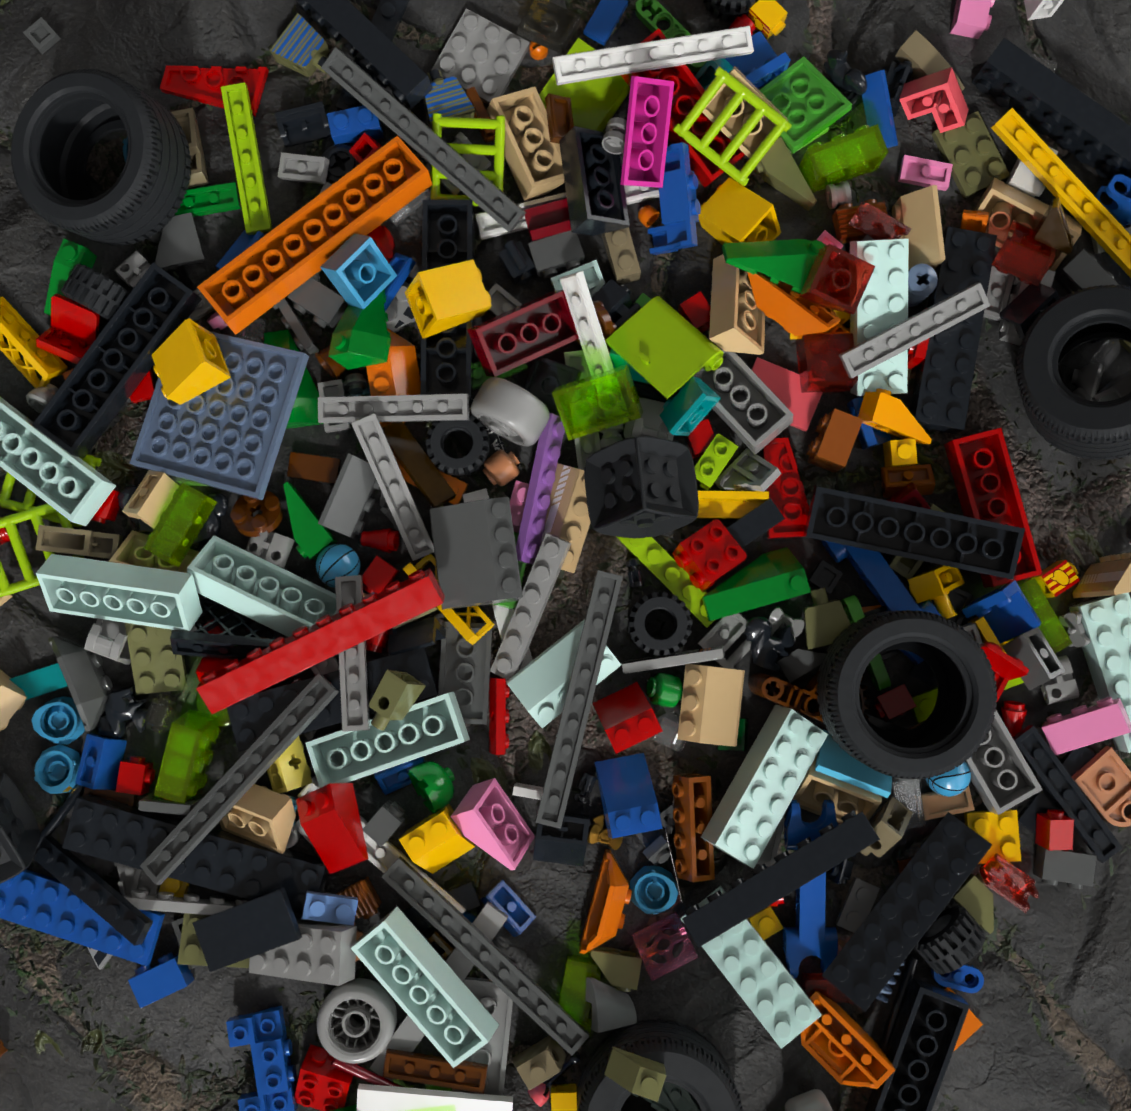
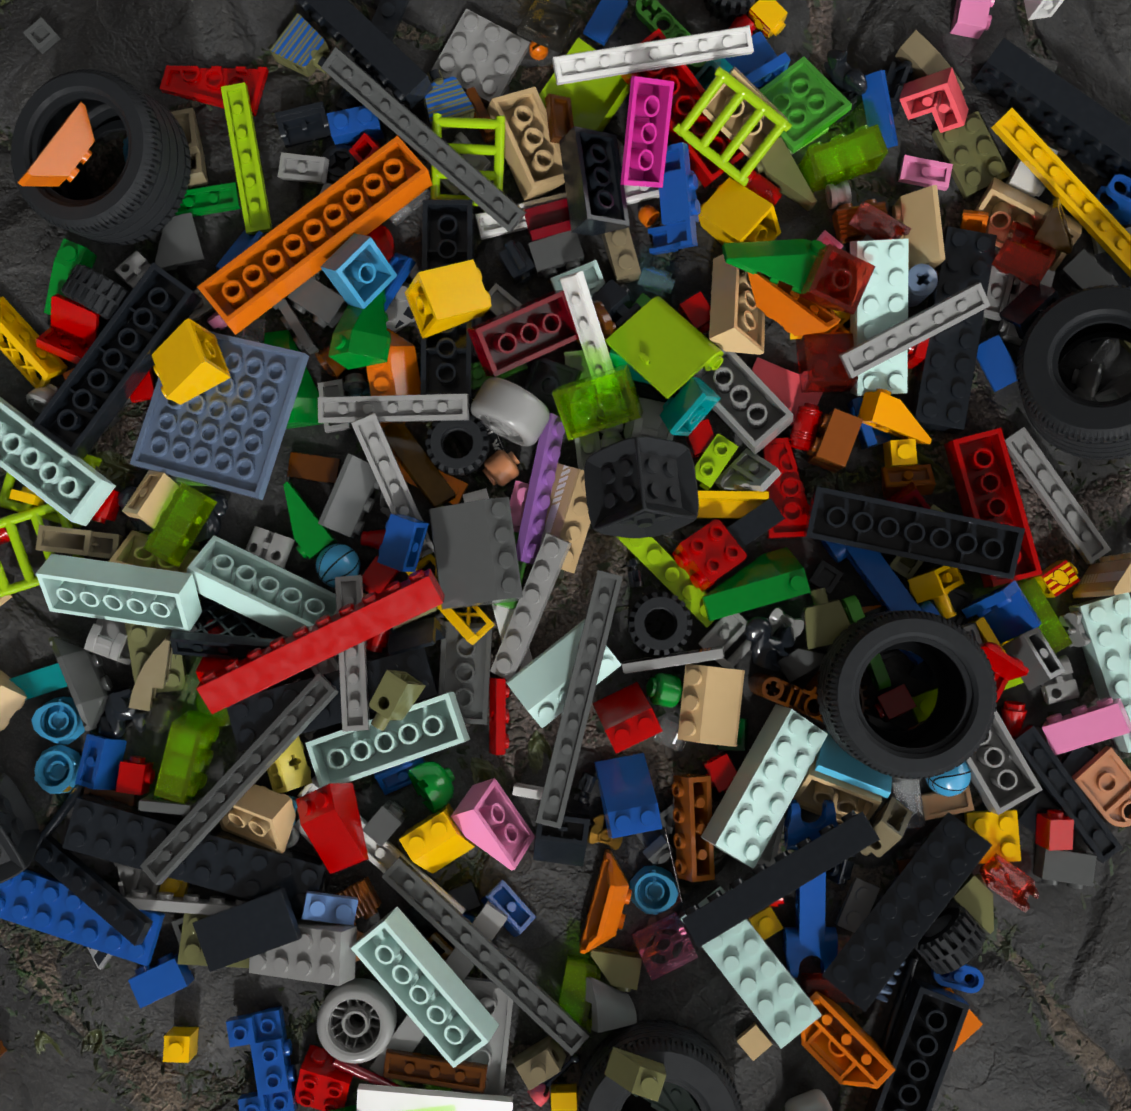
(26, 496): none -> yellow plate
(62, 152): none -> orange wedge
(152, 676): none -> dark tan slope
(180, 1044): none -> yellow brick
(251, 526): reddish brown plate -> none
(402, 542): none -> blue brick
(614, 138): light grey wheel -> none
(656, 281): none -> clear light blue brick
(721, 771): none -> red brick
(753, 1041): none -> tan tile
(763, 187): none -> red head
(805, 426): none -> red head
(996, 363): none -> blue slope
(1056, 496): none -> light grey plate

